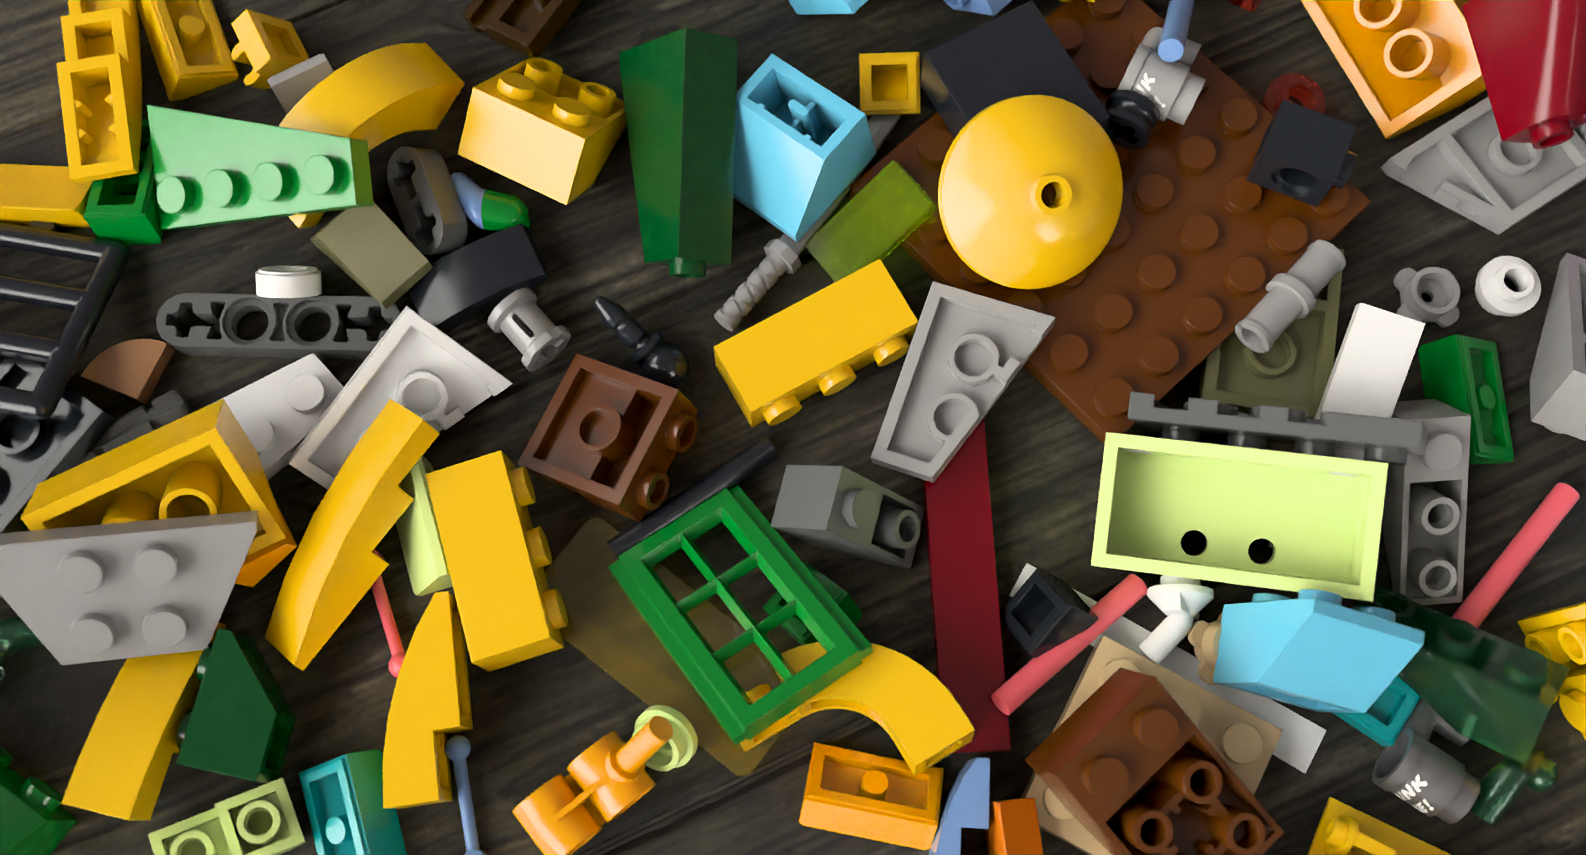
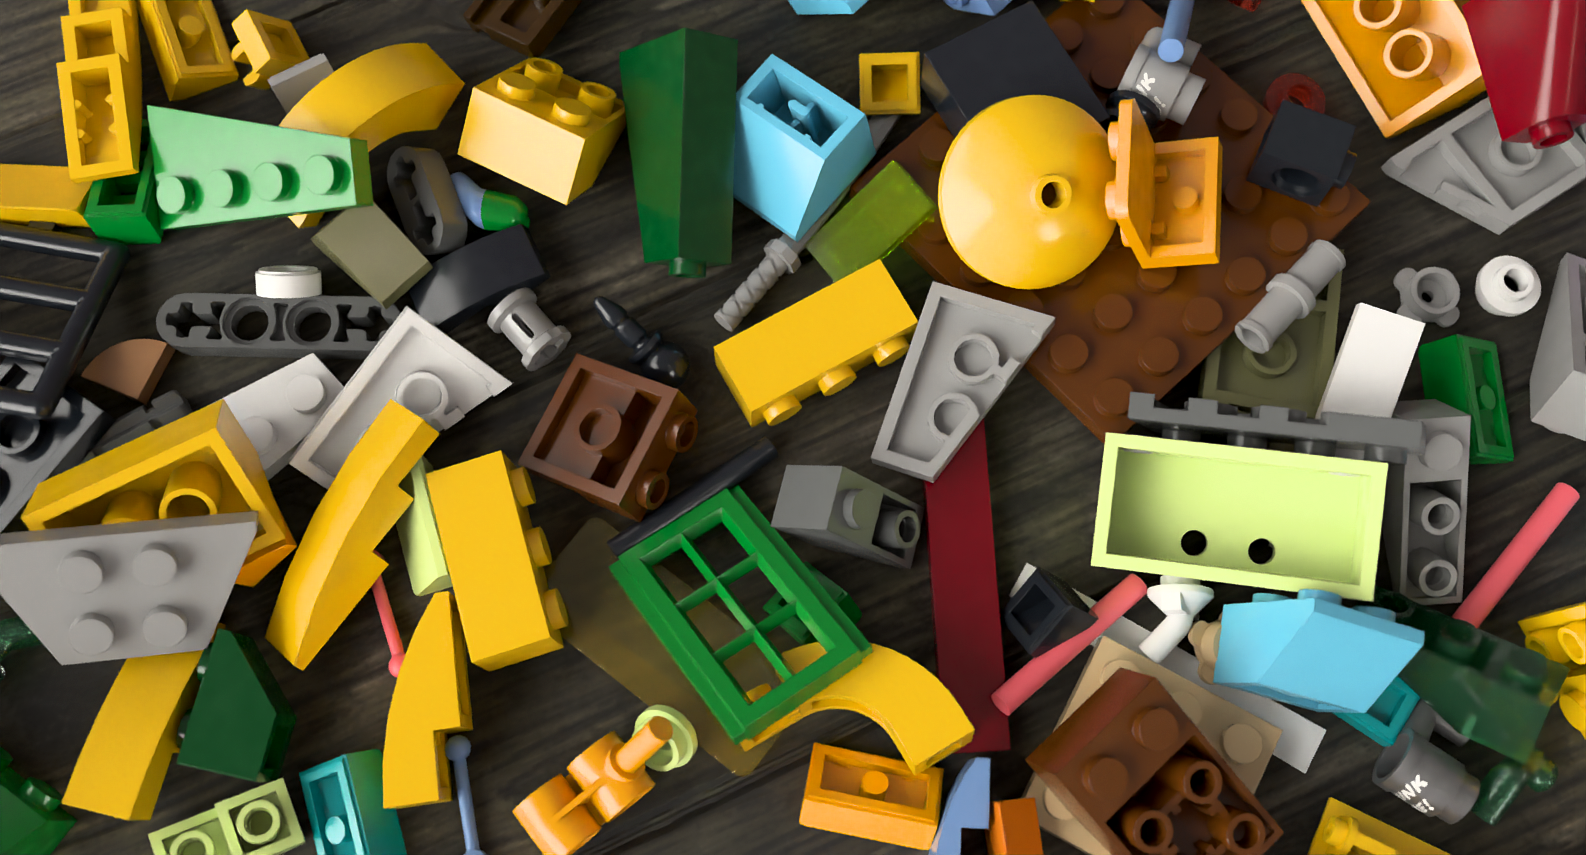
(1164, 193): none -> light orange bracket

